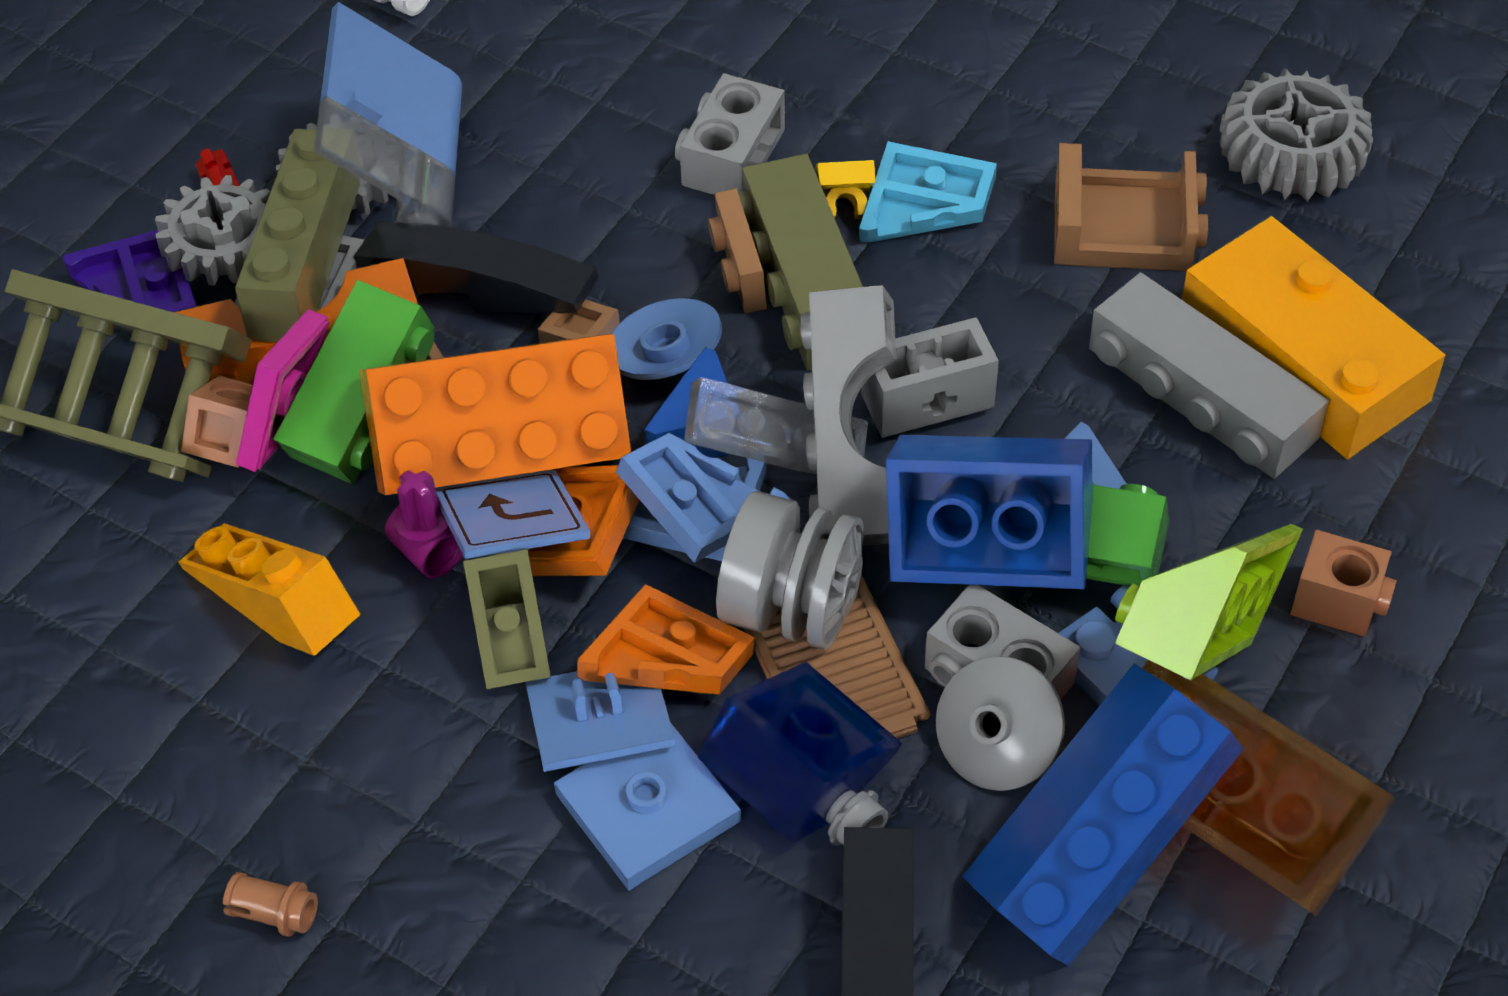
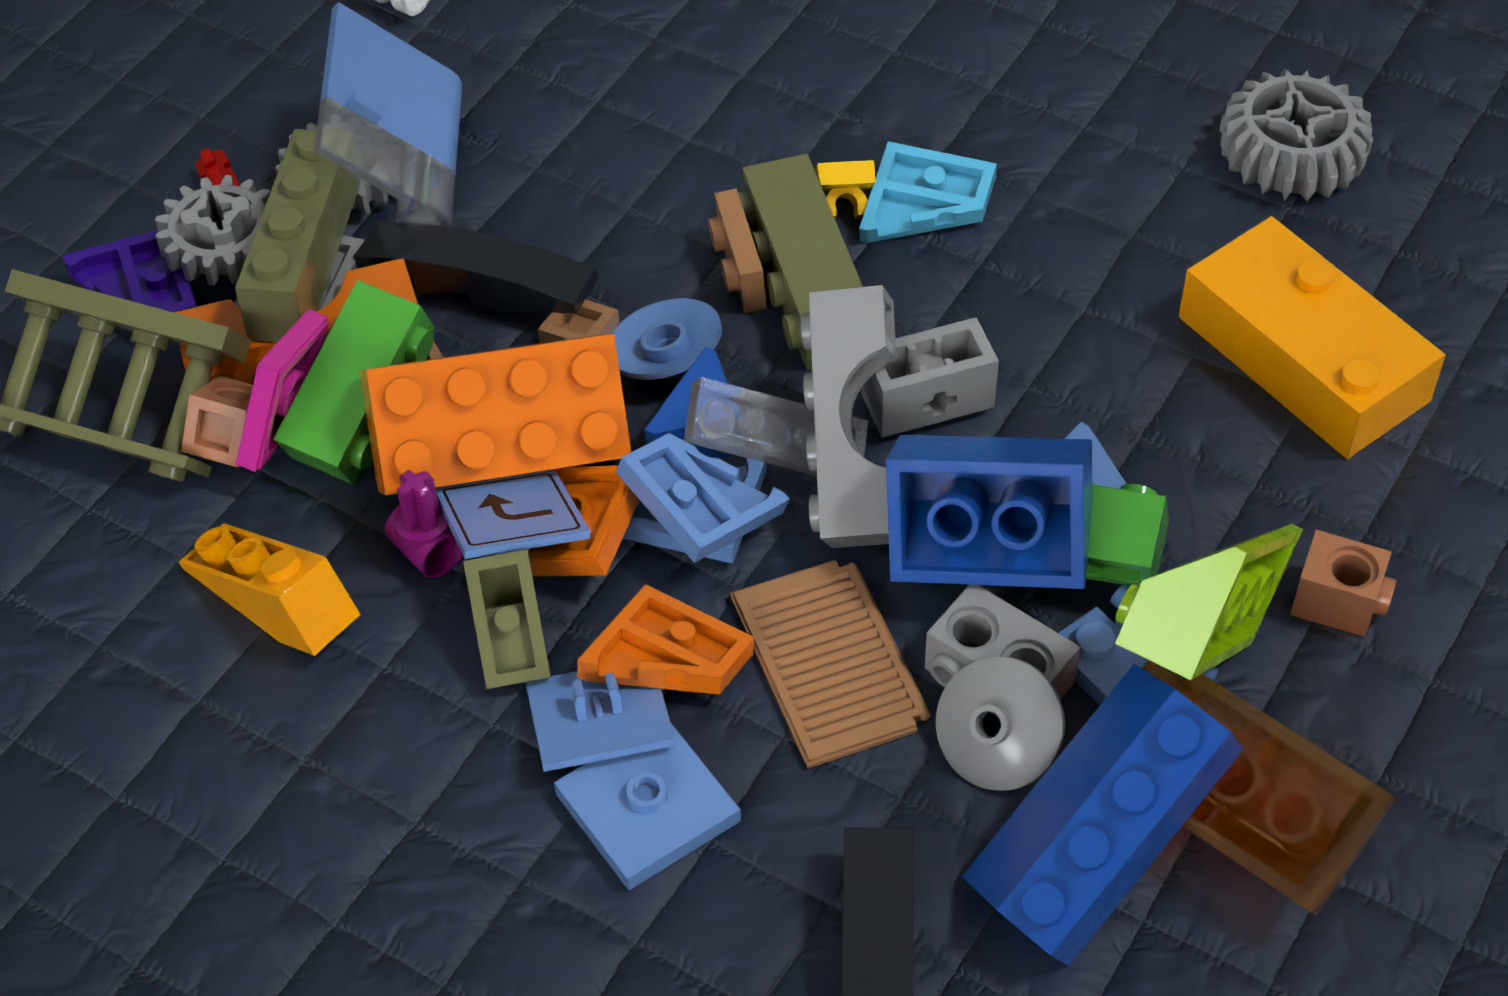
(283, 906): nougat pin -> none
(732, 130): light grey brick -> none
(778, 567): light grey wheel -> none
(796, 748): clear blue slope -> none
(854, 811): light grey plate -> none
(1127, 215): medium nougat panel -> none
(1208, 375): light grey brick -> none

